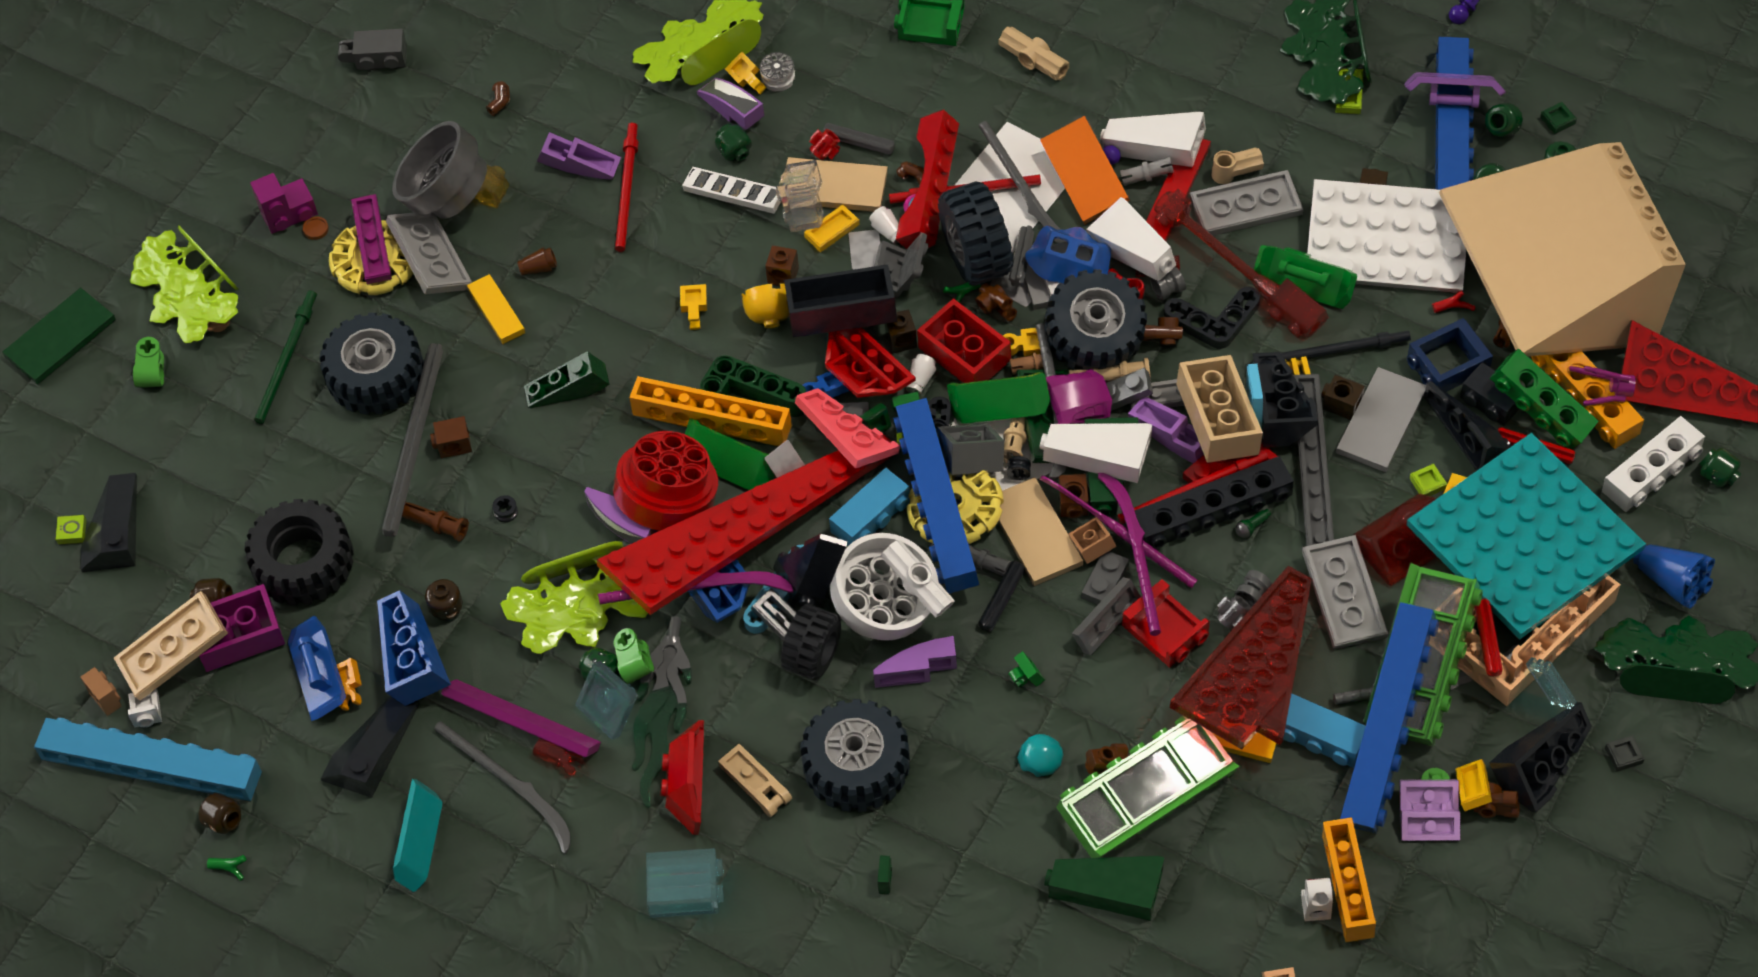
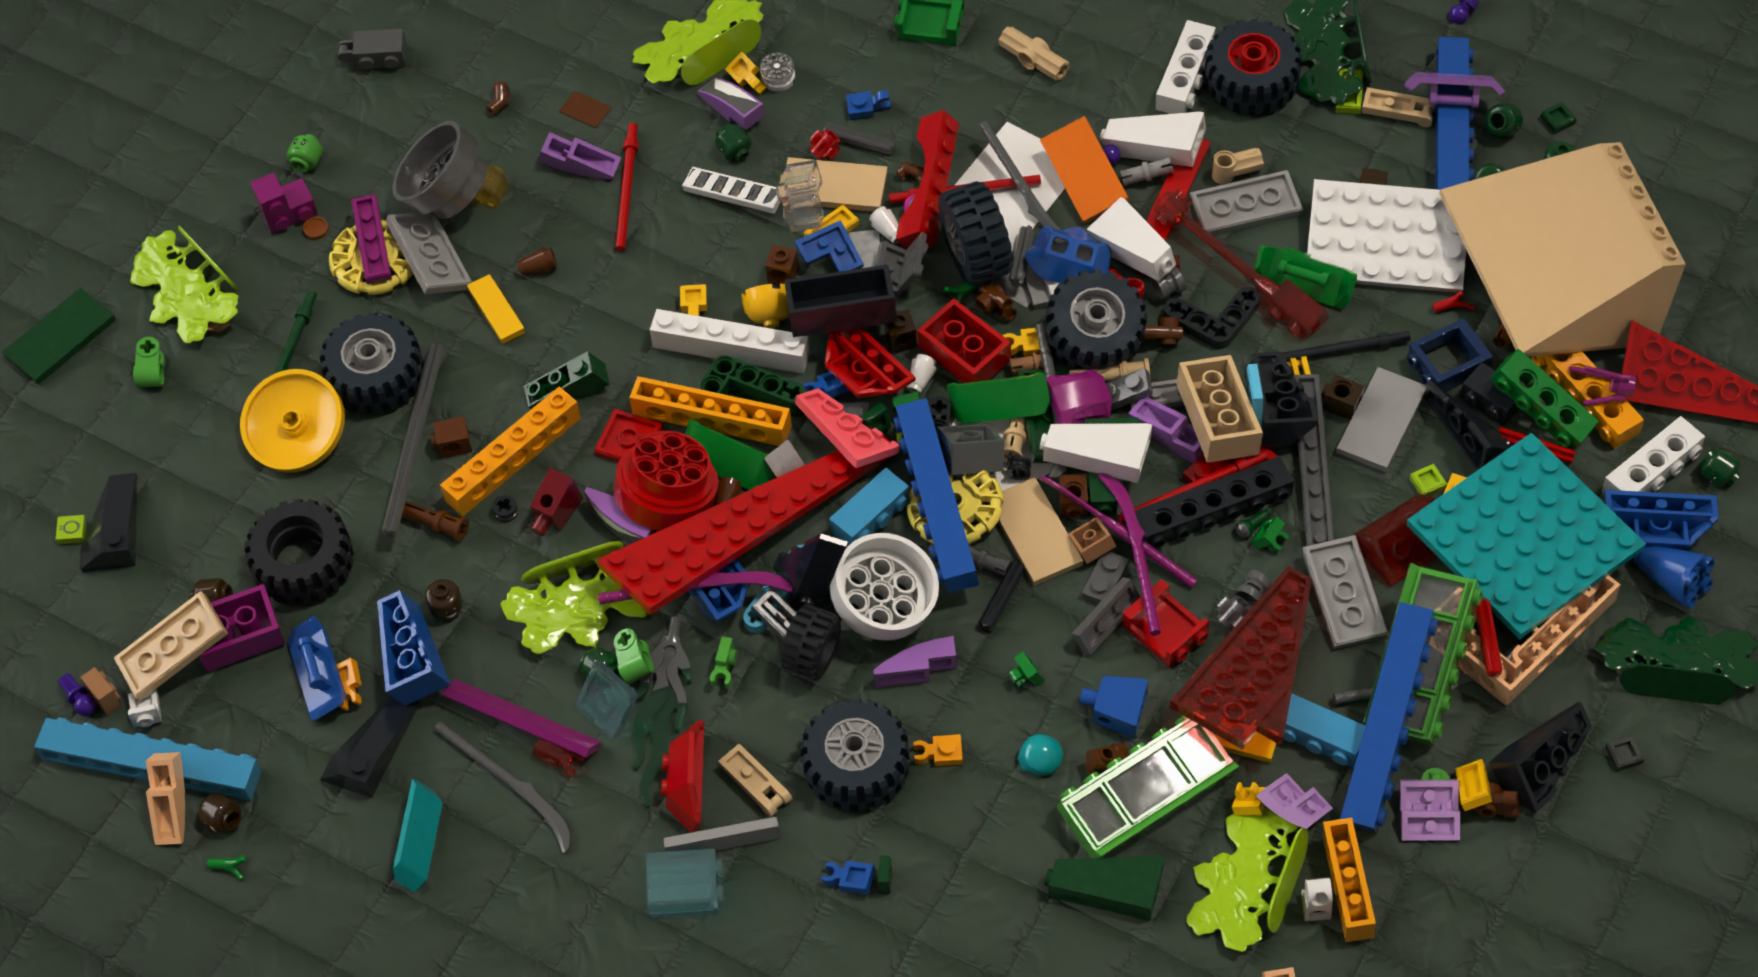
(77, 695): none -> dark purple axle
(166, 797): none -> light nougat slope
(292, 420): none -> yellow dish
(304, 153): none -> bright green head
(510, 451): none -> light orange brick
(554, 502): none -> dark red torso
(585, 109): none -> reddish brown sticker
(622, 434): none -> red tile
(724, 659): none -> bright green plate
(726, 836): none -> light grey tile
(727, 489): none -> reddish brown cone
(741, 341): none -> white brick
(830, 242): none -> blue plate
(853, 878): none -> blue plate
(863, 105): none -> blue plate
(905, 565): white piece -> none
(945, 751): none -> light orange plate
(1117, 703): none -> blue torso
(1185, 69): none -> white brick
(1242, 877): none -> lime plant
(1246, 801): none -> yellow tile
(1253, 67): none -> black wheel
(1268, 533): none -> green tile
(1292, 803): none -> lavender slope
(1398, 106): none -> tan plate
(1551, 683): clear light blue tile -> none
(1664, 517): none -> blue wedge

